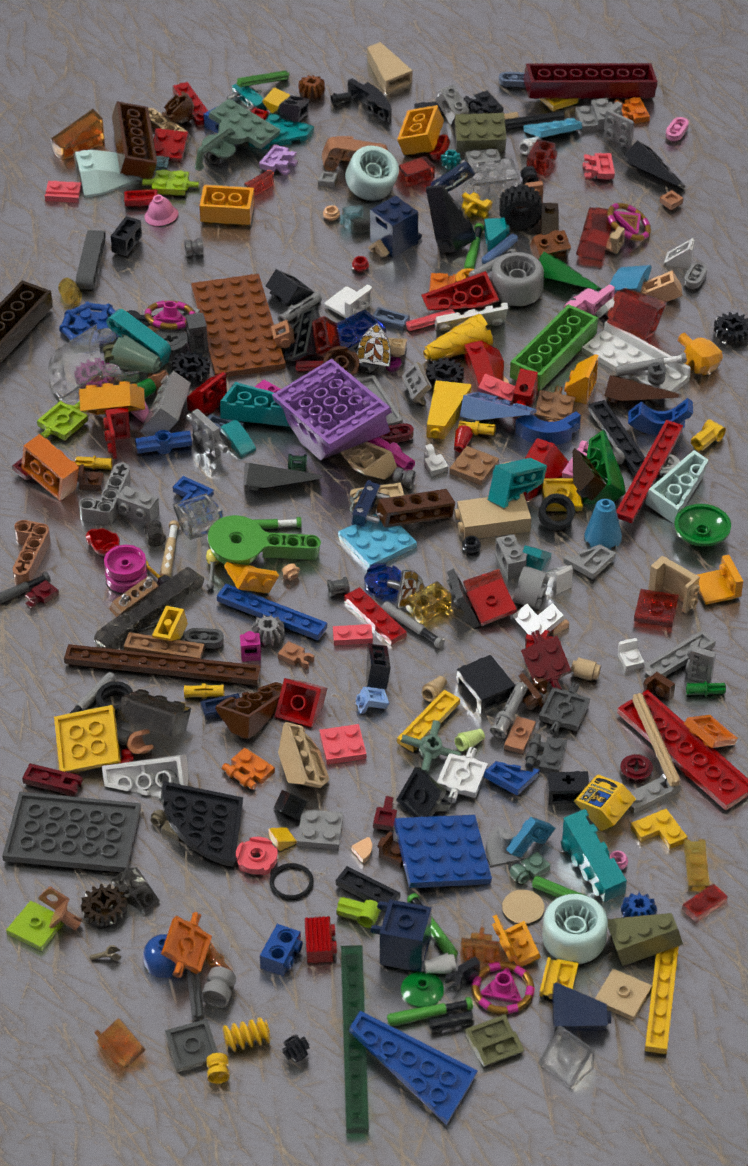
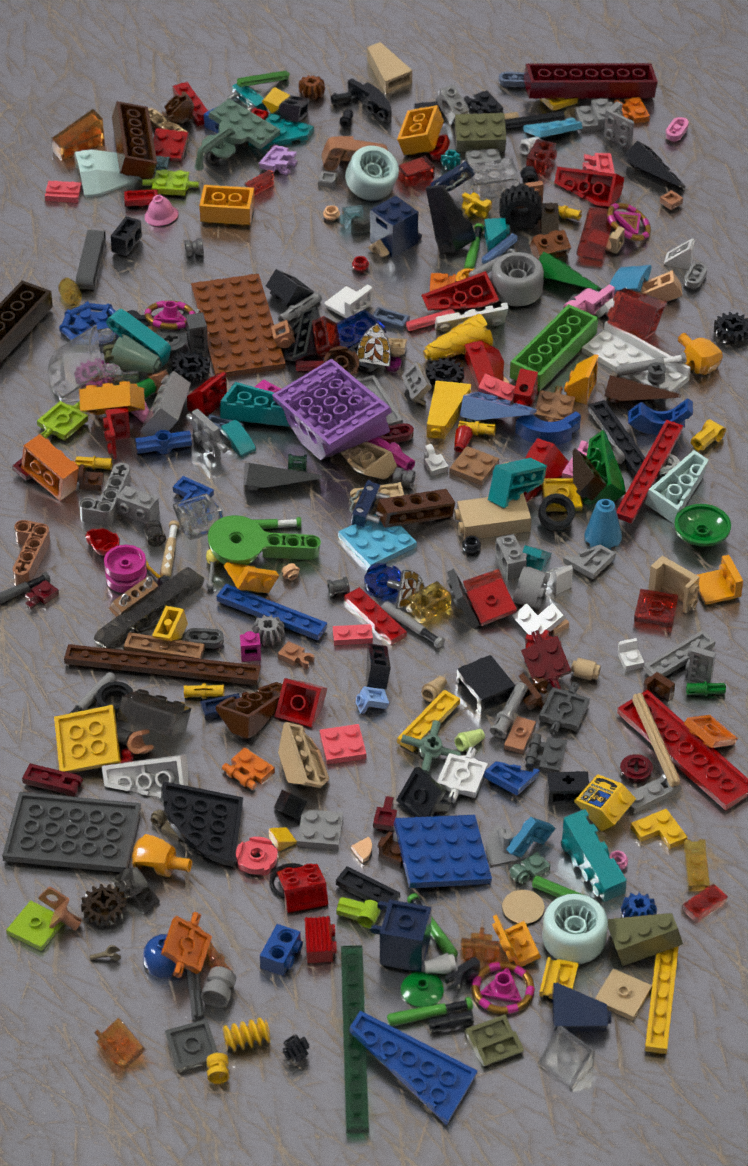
(158, 854): none -> light orange piece
(303, 887): none -> red bracket
(346, 120): none -> black pin
(566, 212): none -> yellow pin
(593, 186): none -> red wedge

